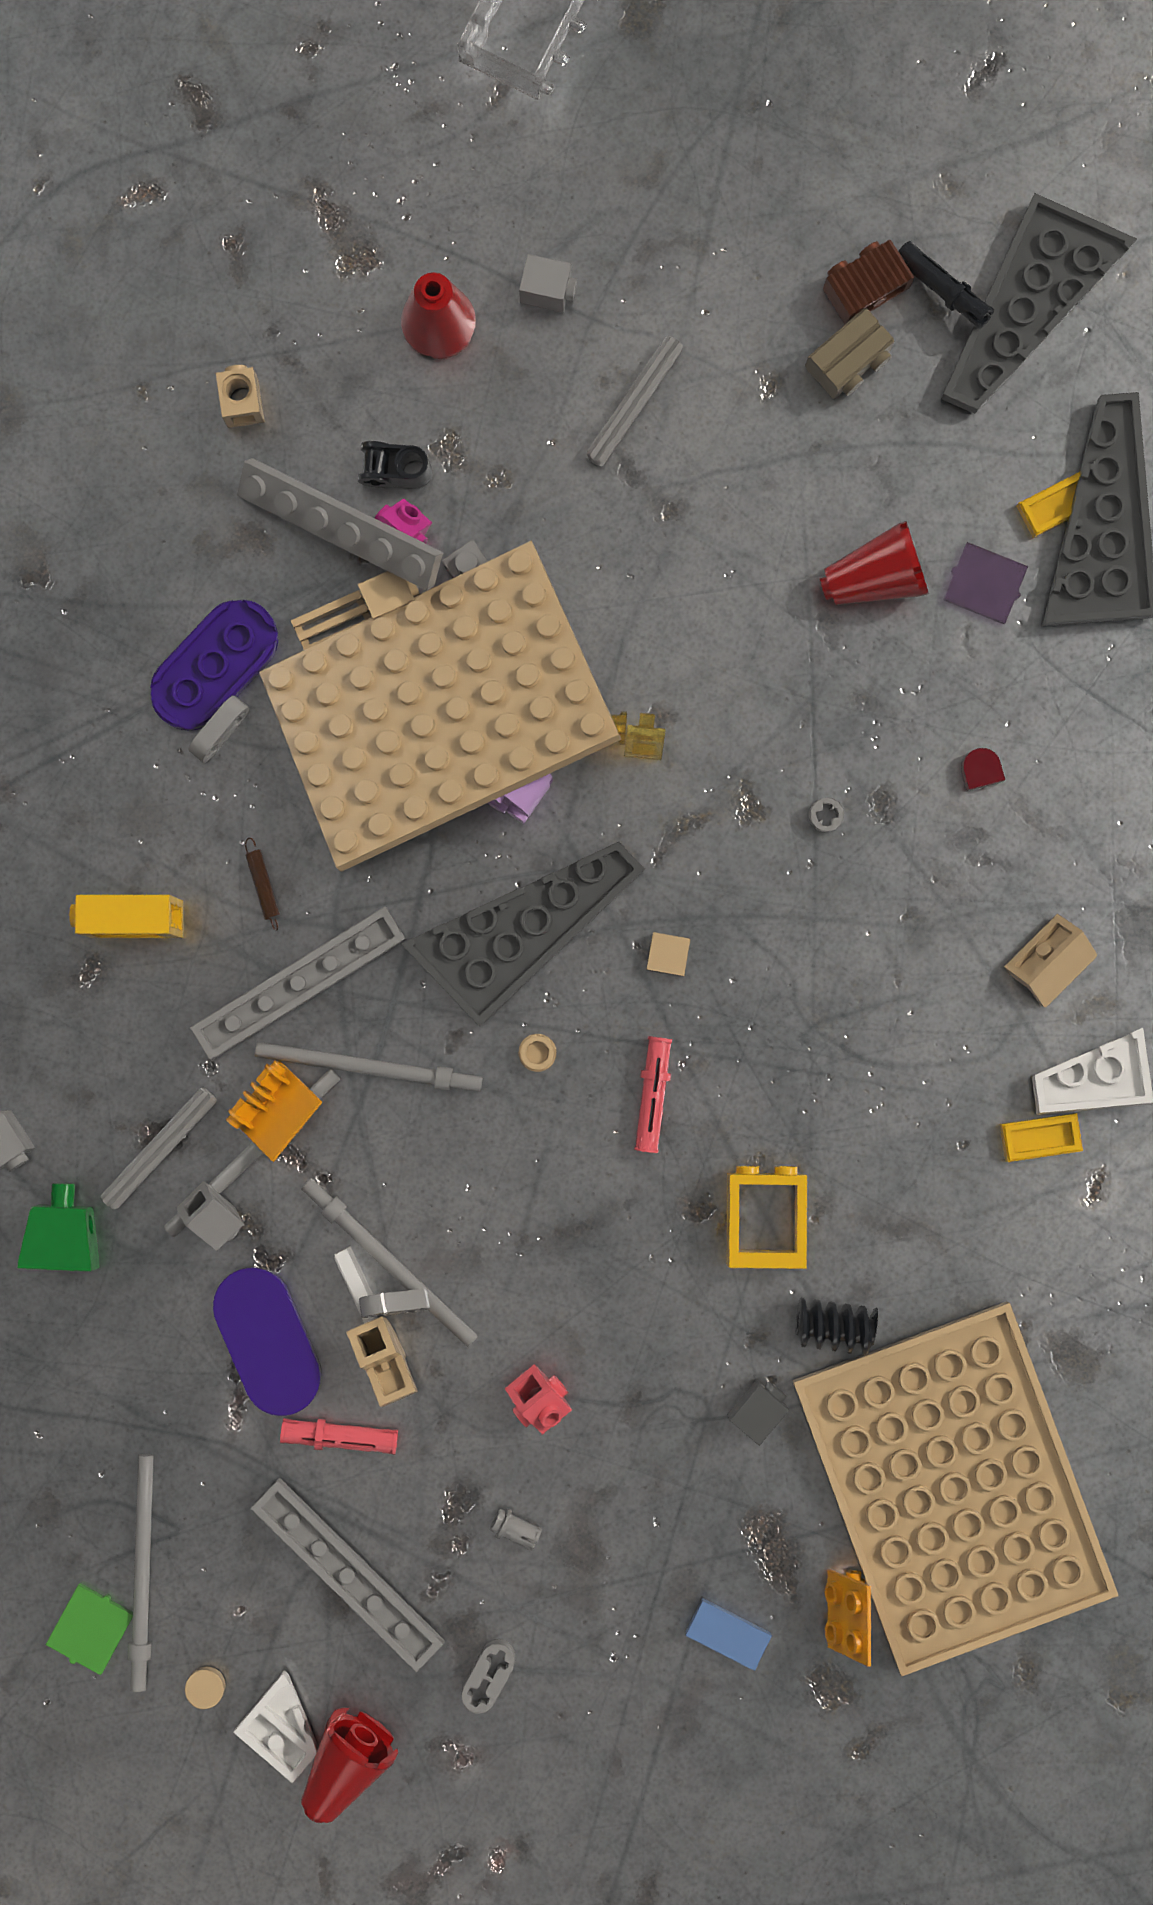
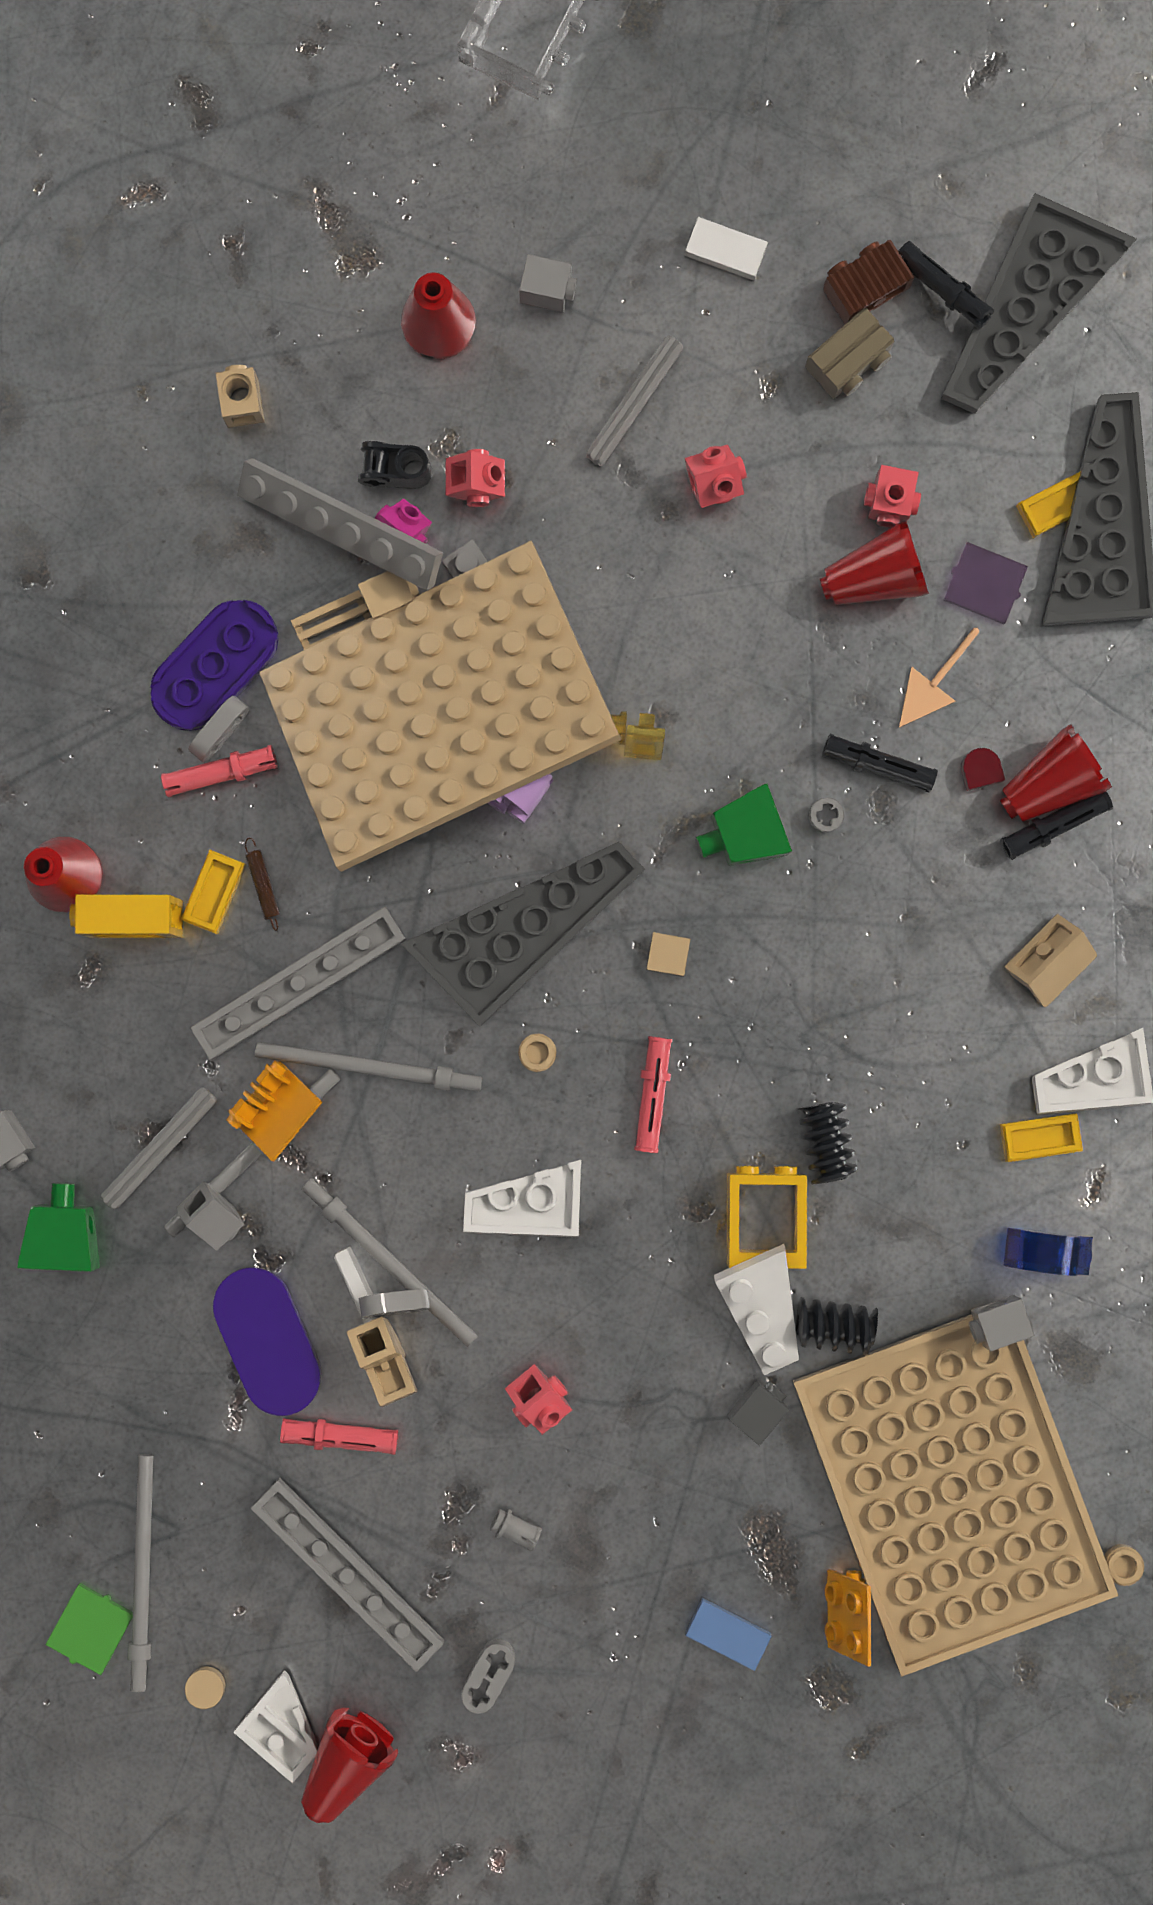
(61, 871): none -> red cone
(213, 891): none -> yellow tile
(219, 771): none -> coral pin
(475, 477): none -> coral brick
(528, 1206): none -> white wing
(715, 475): none -> coral brick
(726, 248): none -> white tile
(747, 830): none -> green torso
(762, 1307): none -> white wing
(828, 1142): none -> black piece
(878, 762): none -> black pin
(892, 496): none -> coral brick
(923, 695): none -> light nougat piece
(1000, 1323): none -> light grey brick
(1043, 830): none -> black pin
(1048, 1252): none -> clear blue brick
(1055, 778): none -> red cone
(1124, 1564): none -> tan tile

